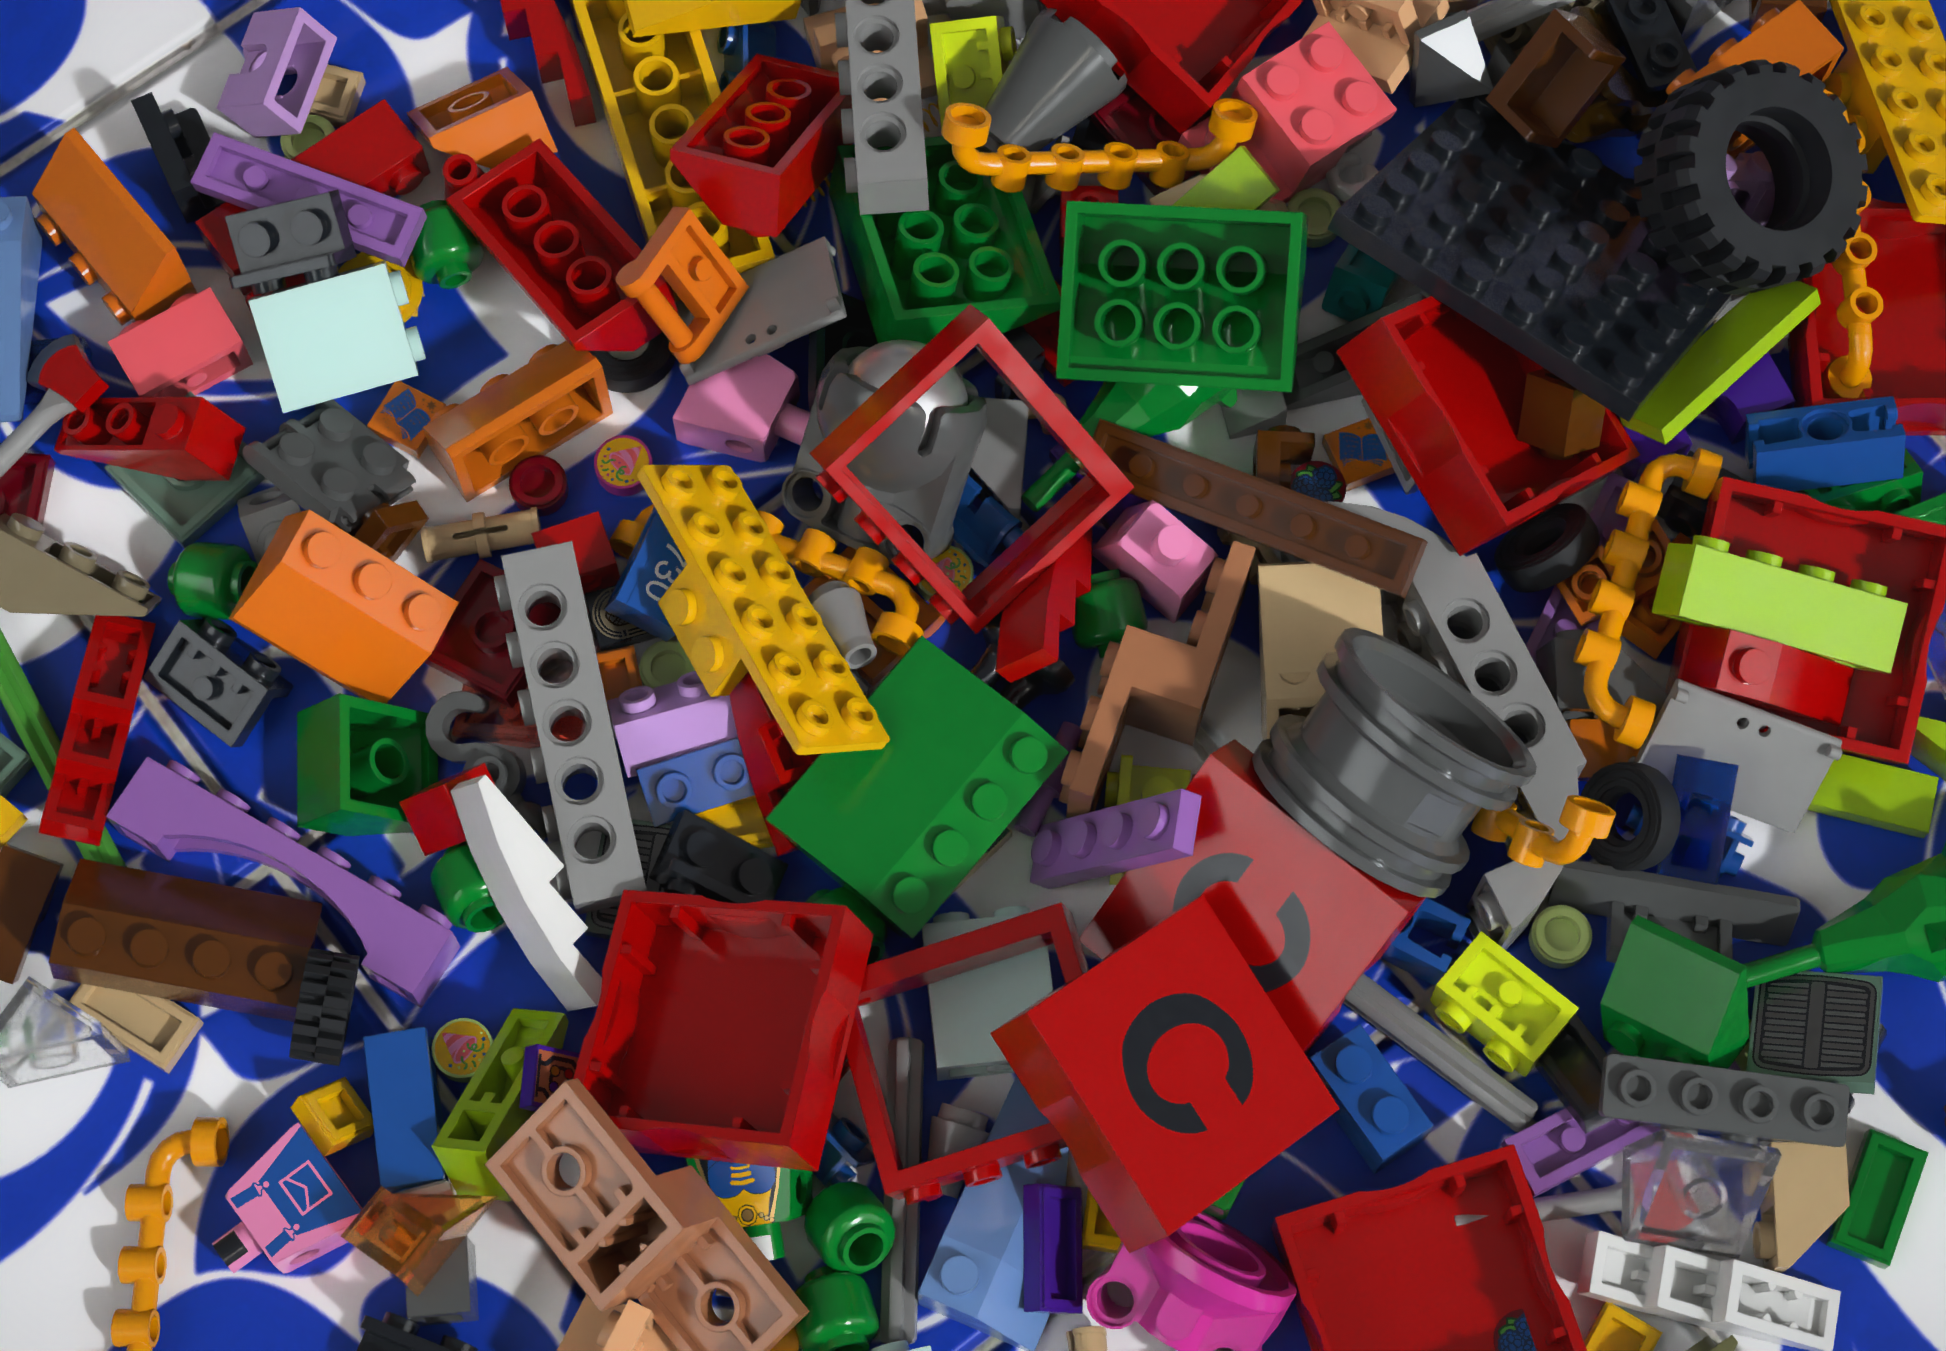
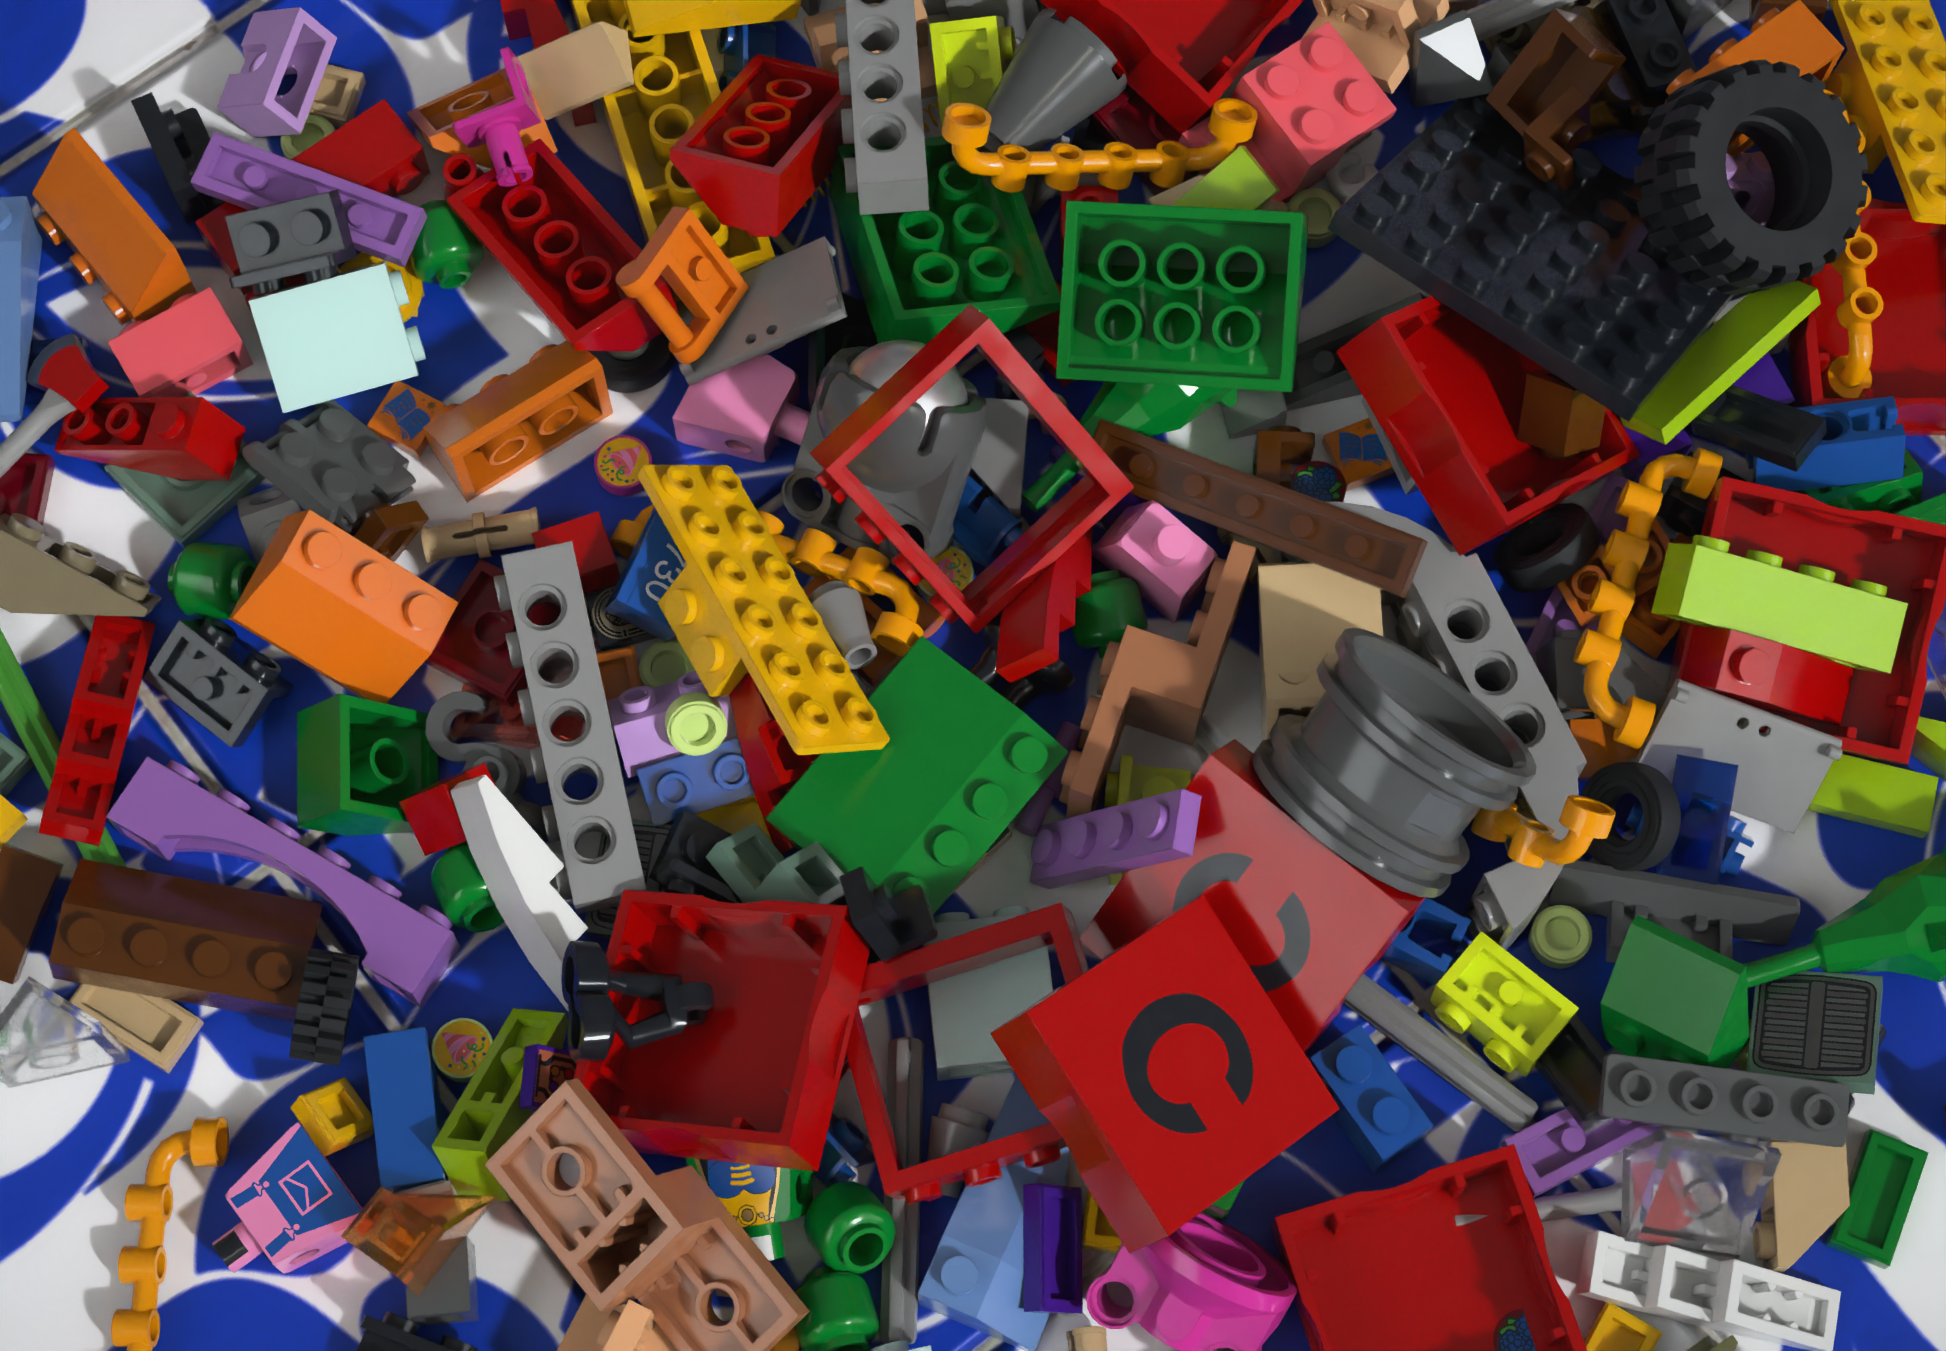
(502, 124): none -> dark pink bracket
(540, 484): dark red tile -> none
(578, 68): none -> tan slope
(594, 1018): none -> black piece
(695, 723): none -> yellowish green tile
(762, 873): none -> sand green slope
(887, 920): none -> black bracket
(1357, 285): teal bracket -> none
(1554, 134): none -> reddish brown bracket
(1761, 427): none -> black tile

